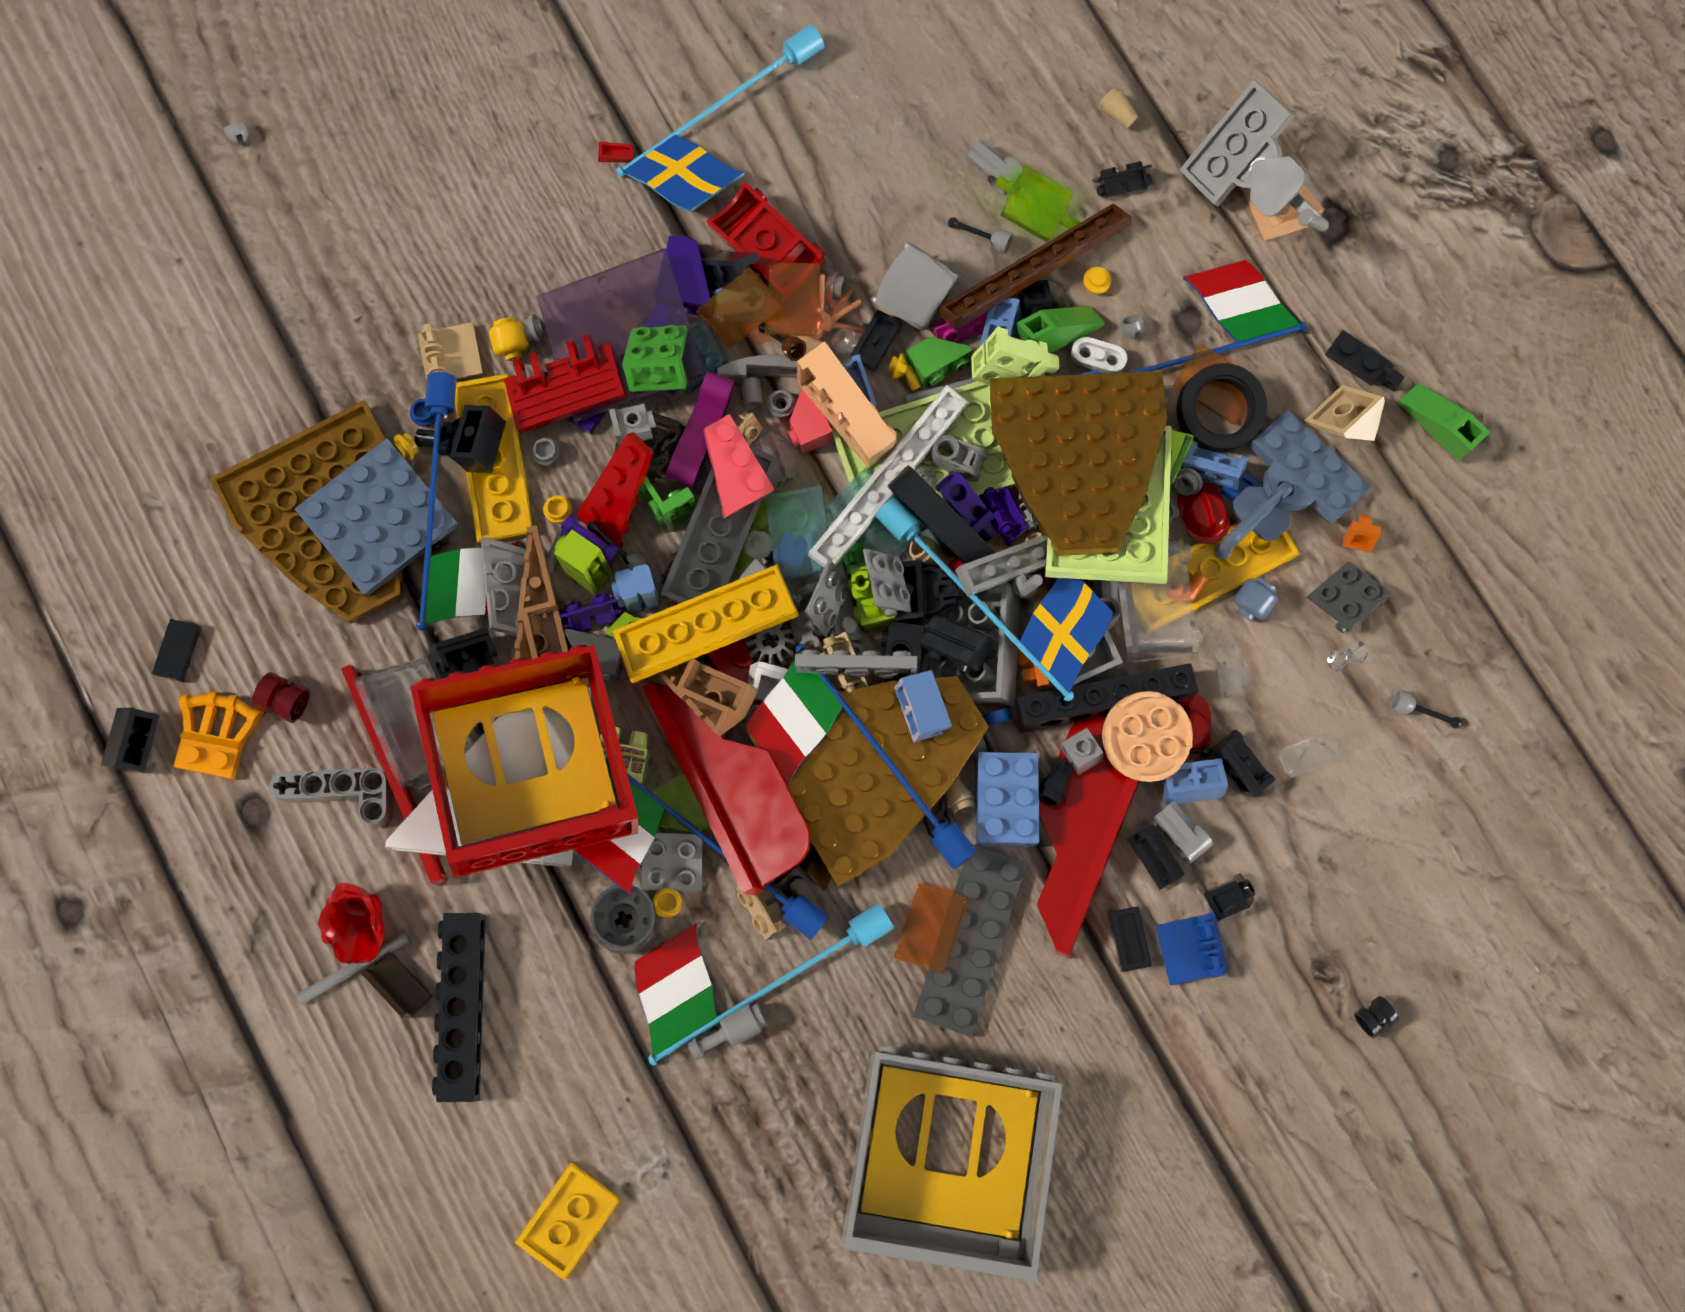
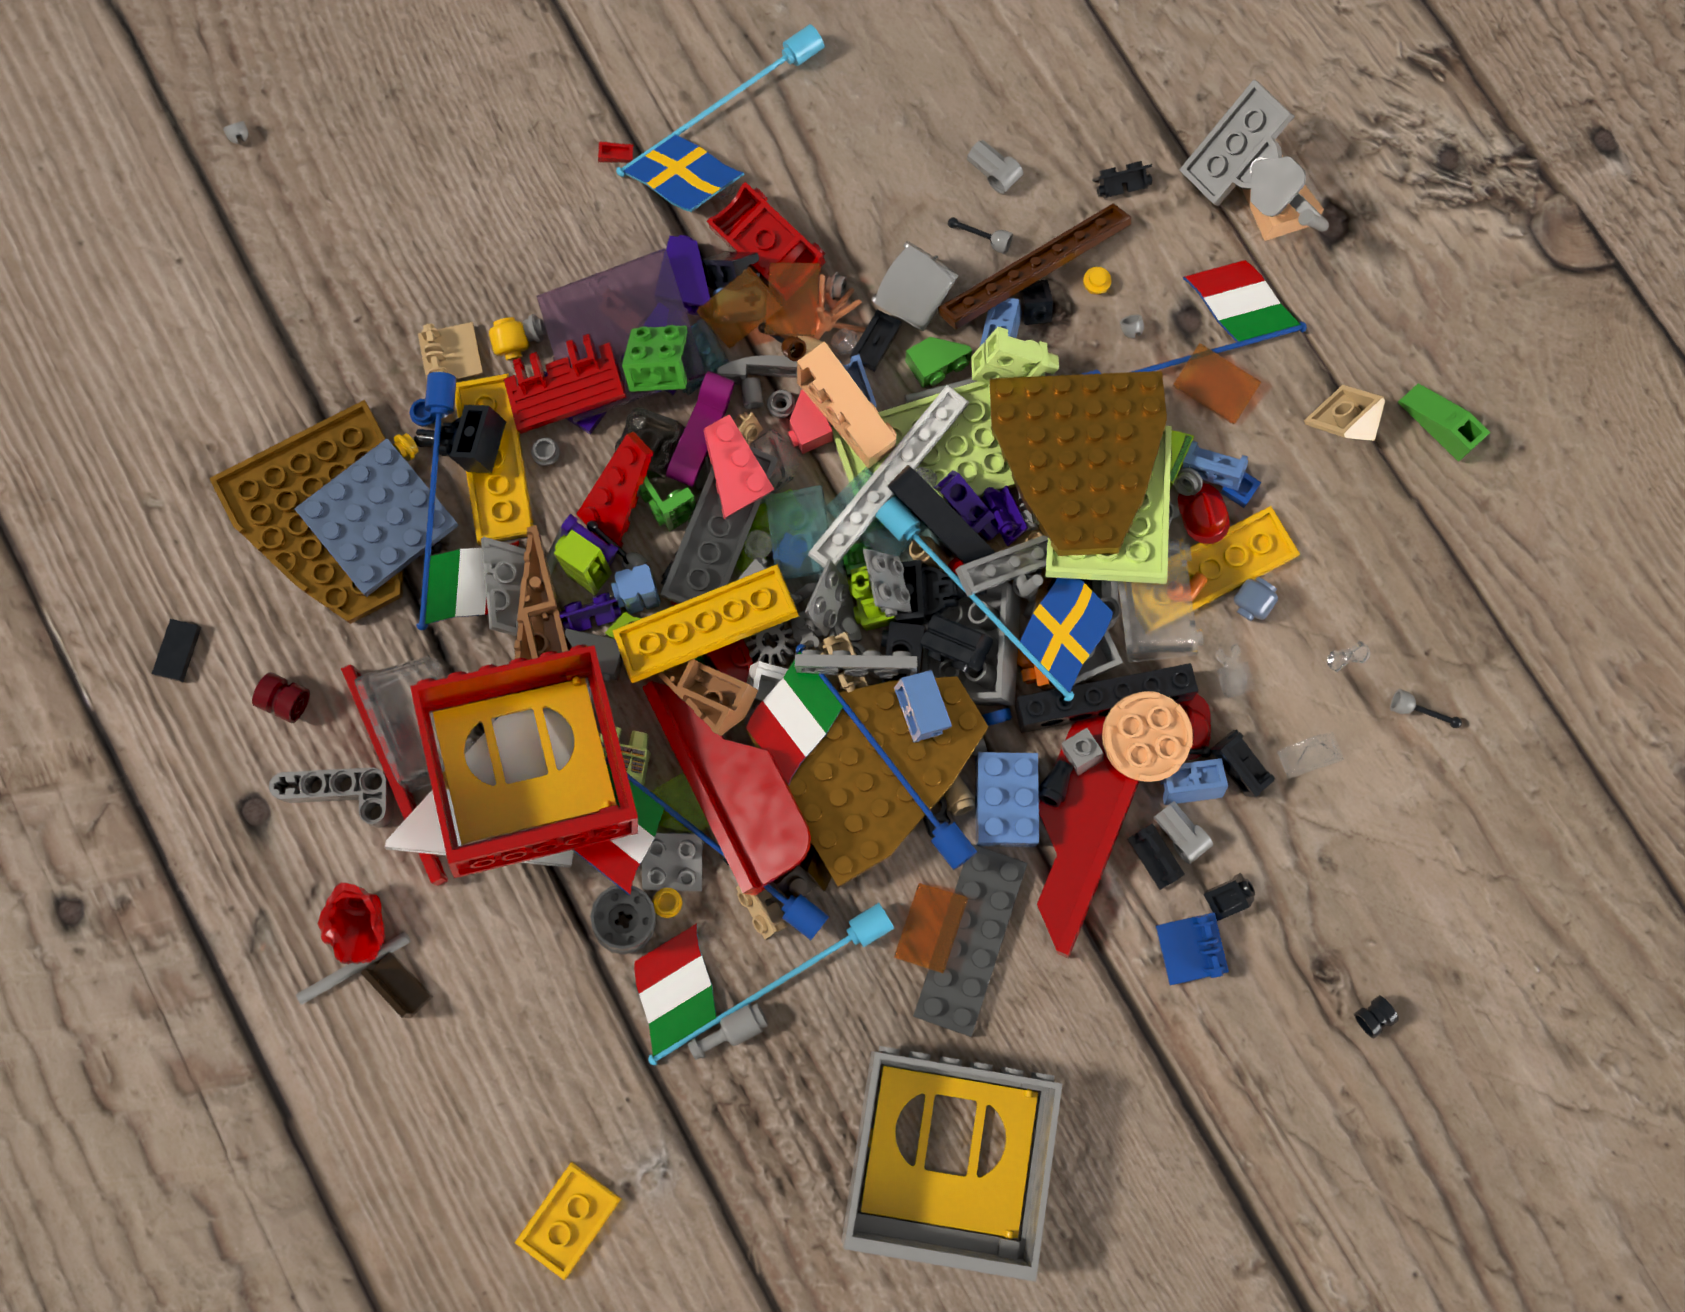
(130, 740): black brick -> none
(211, 753): light orange plate -> none
(462, 653): black hinge -> none
(470, 1022): black brick -> none
(557, 509): yellow plate -> none
(642, 427): light grey brick -> none
(900, 367): yellow plate -> none
(945, 331): dark pink hinge -> none
(961, 457): light grey piece -> none
(1036, 203): clear neon green plate -> none
(1059, 326): bright green slope -> none
(1098, 353): white plate -> none
(1118, 107): tan cone -> none
(1129, 939): black tile -> none
(1248, 386): black tyre -> none
(1298, 476): sand blue plate -> none
(1349, 596): dark grey hinge -> none
(1362, 534): orange tile -> none
(1364, 362): black hinge -> none

